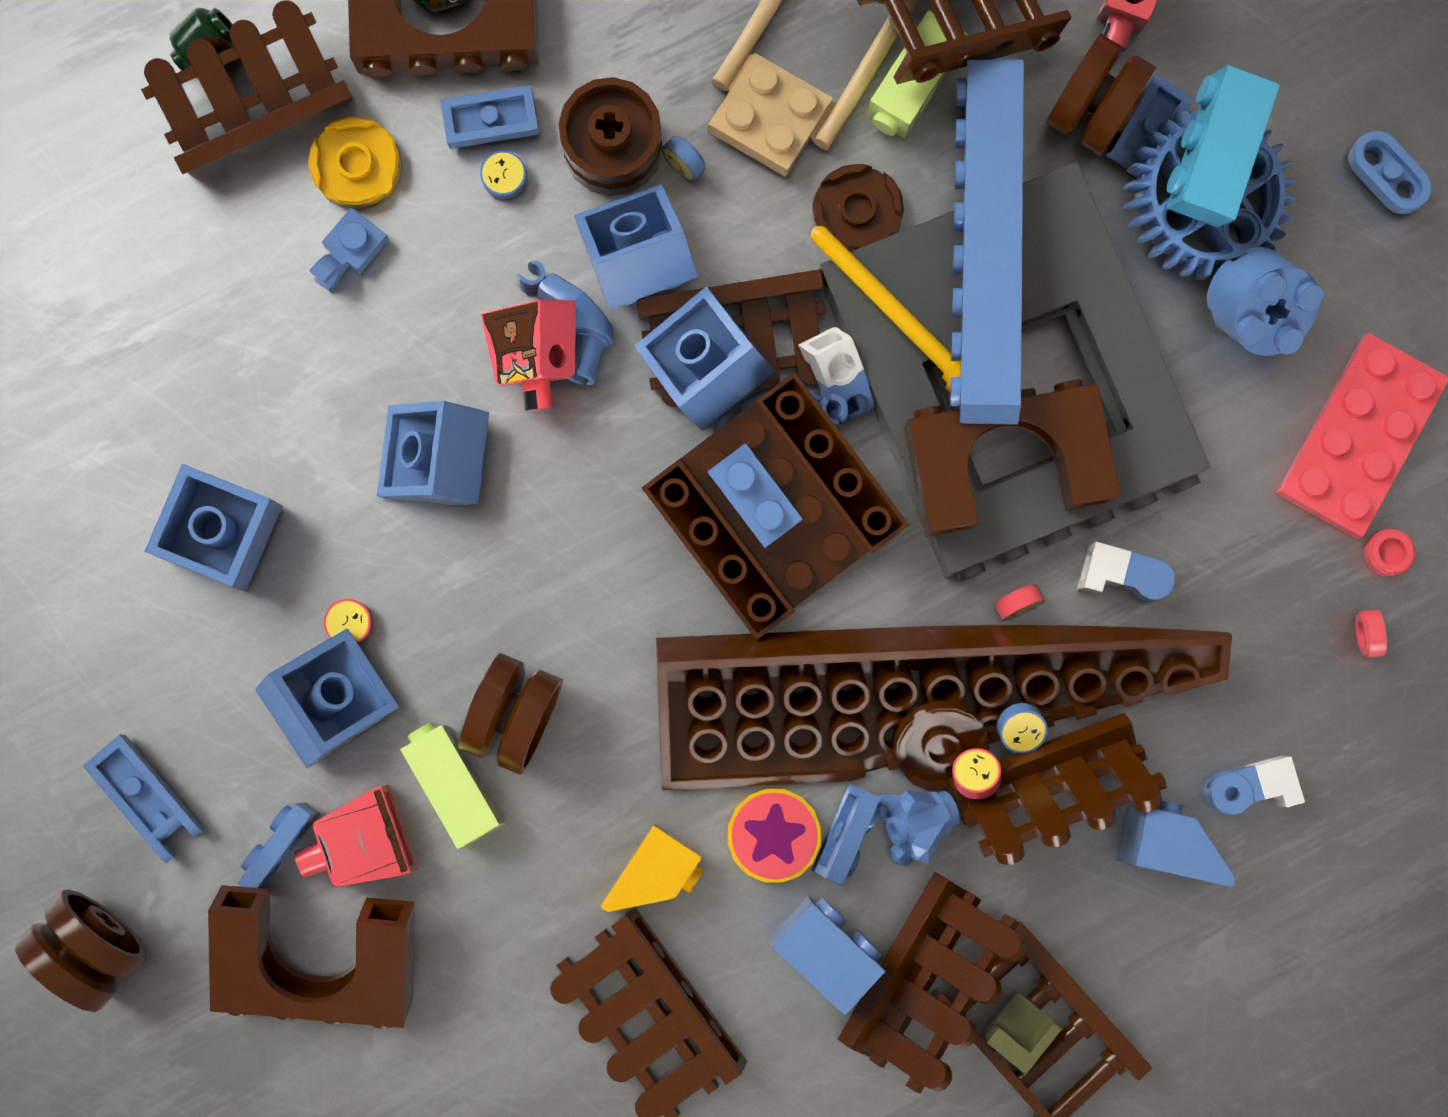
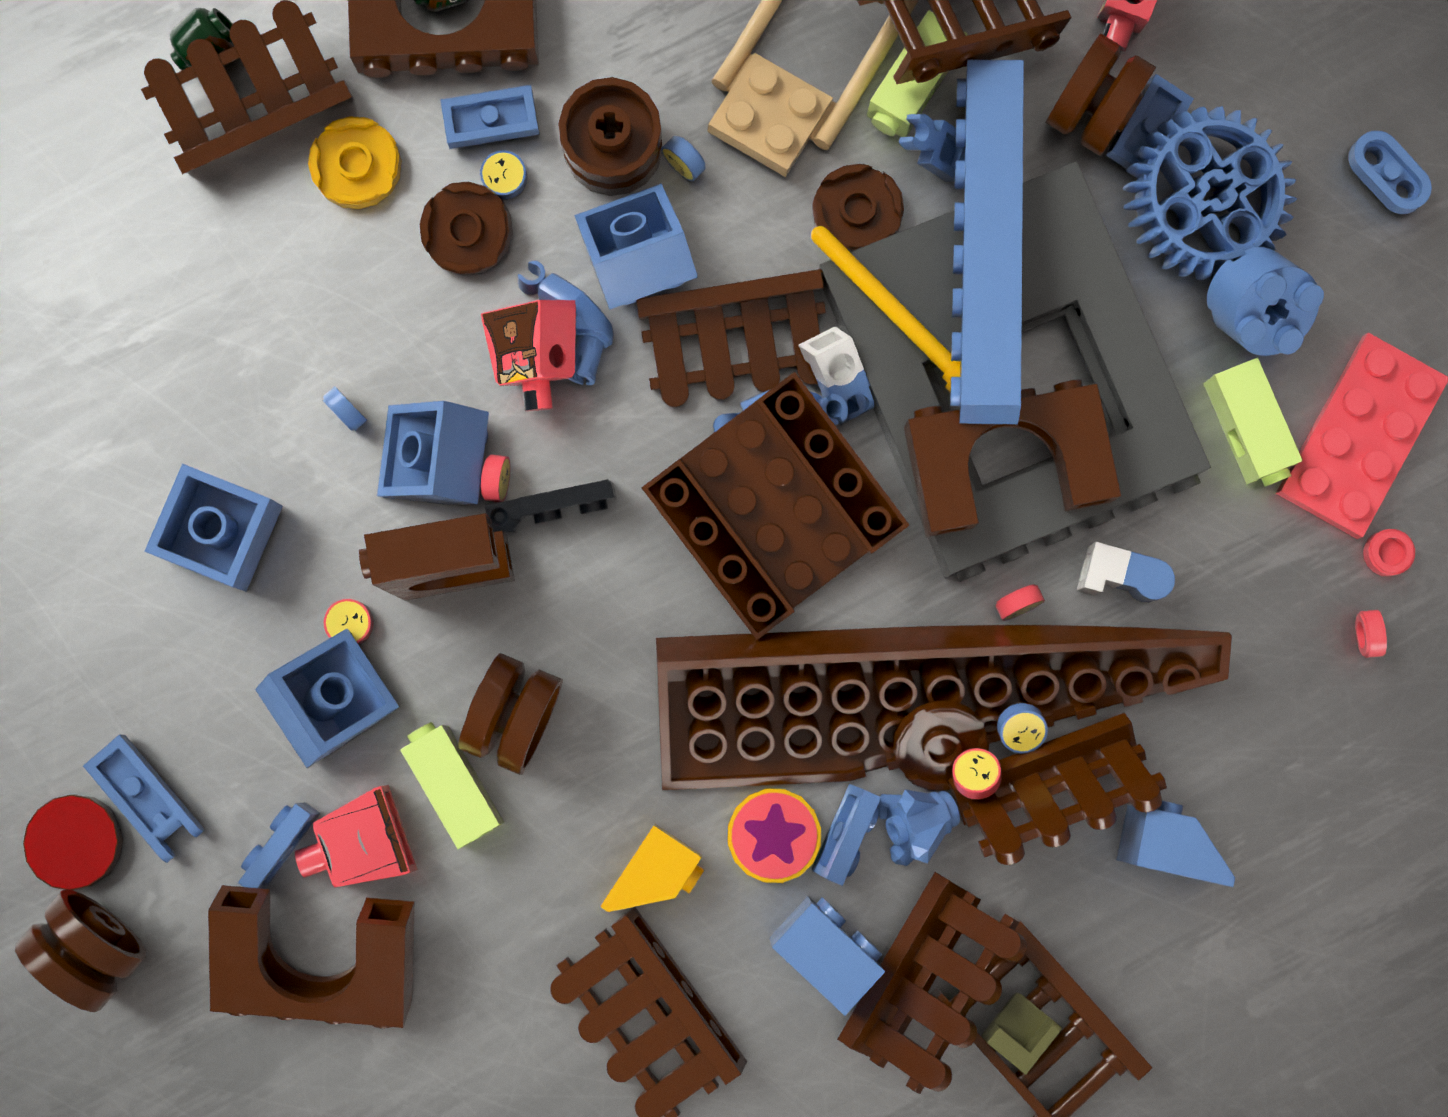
(72, 842): none -> red tile
(344, 409): none -> medium blue tile
(351, 244): medium blue plate -> none
(437, 557): none -> reddish brown arch
(466, 228): none -> reddish brown tile
(495, 478): none -> coral tile
(548, 505): none -> black hinge
(704, 359): medium blue slope -> none
(755, 495): medium blue plate -> none
(937, 145): none -> medium blue plate
(1221, 145): medium azure brick -> none
(1237, 788): leg -> none
(1253, 423): none -> yellowish green brick

